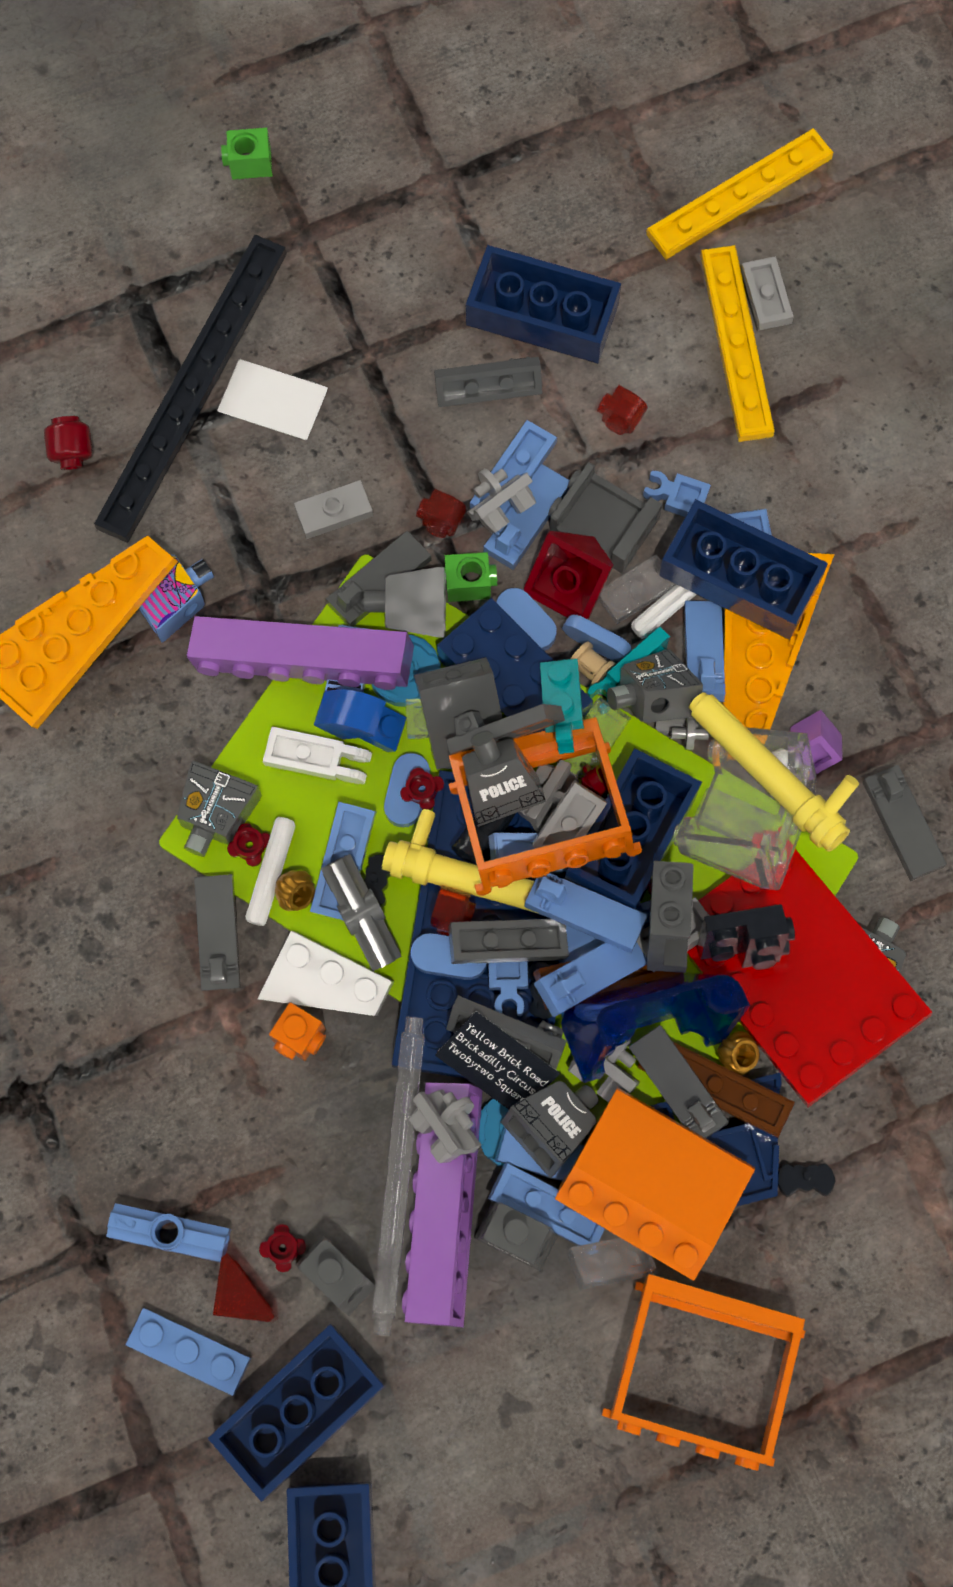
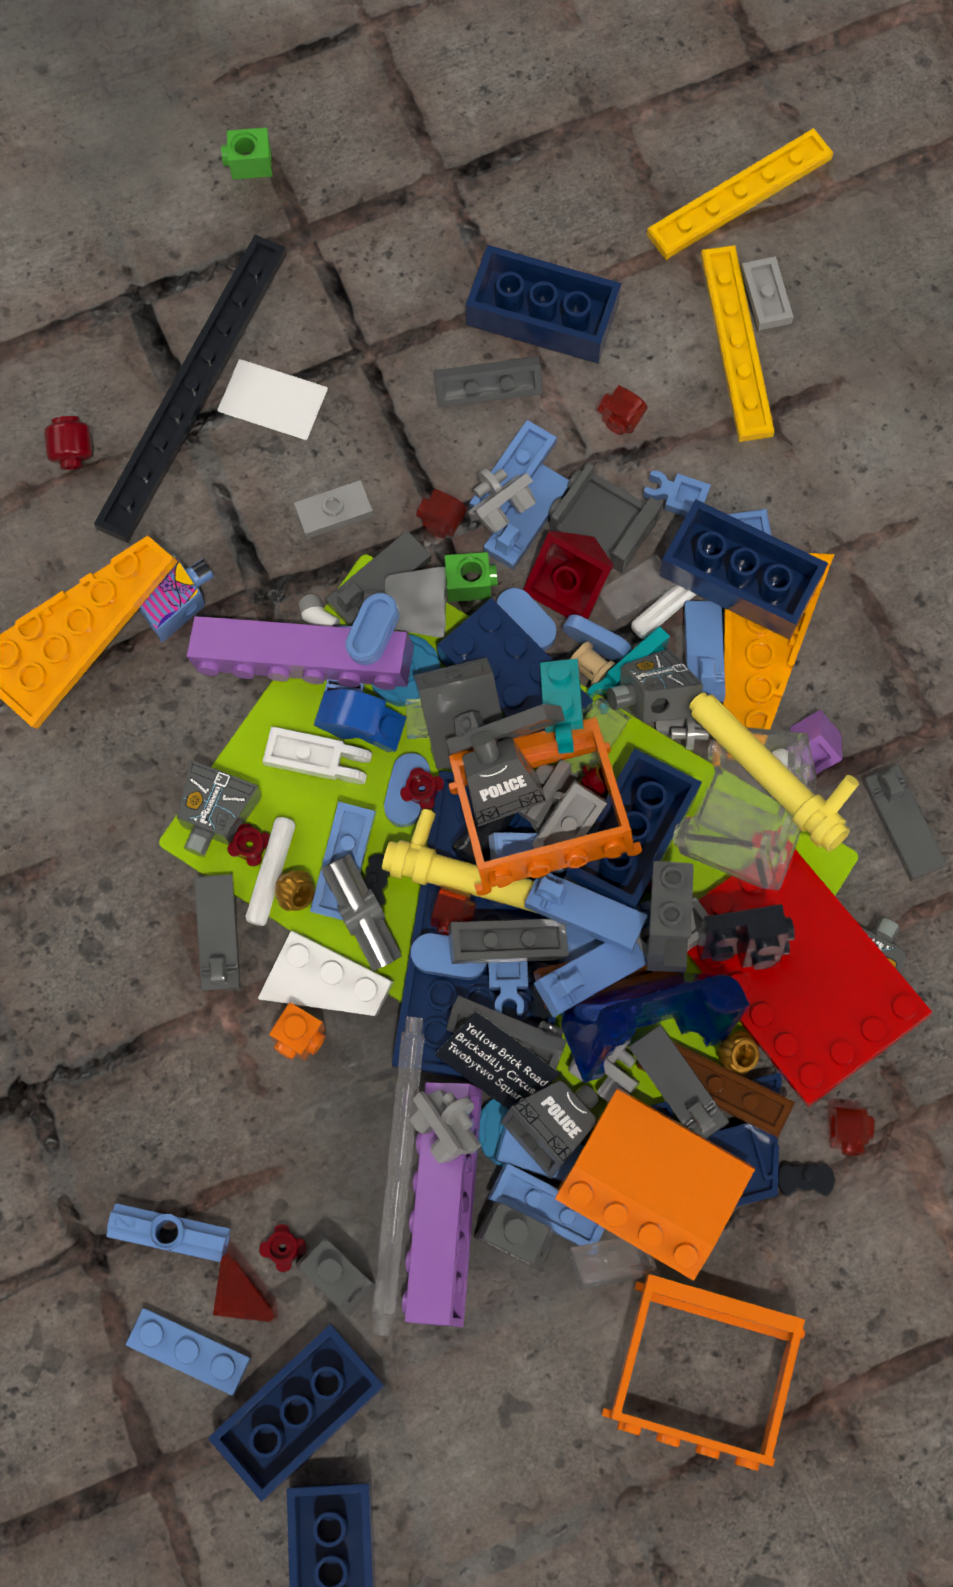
(314, 613): none -> white arm
(372, 629): none -> medium blue tile
(850, 1130): none -> clear red plate

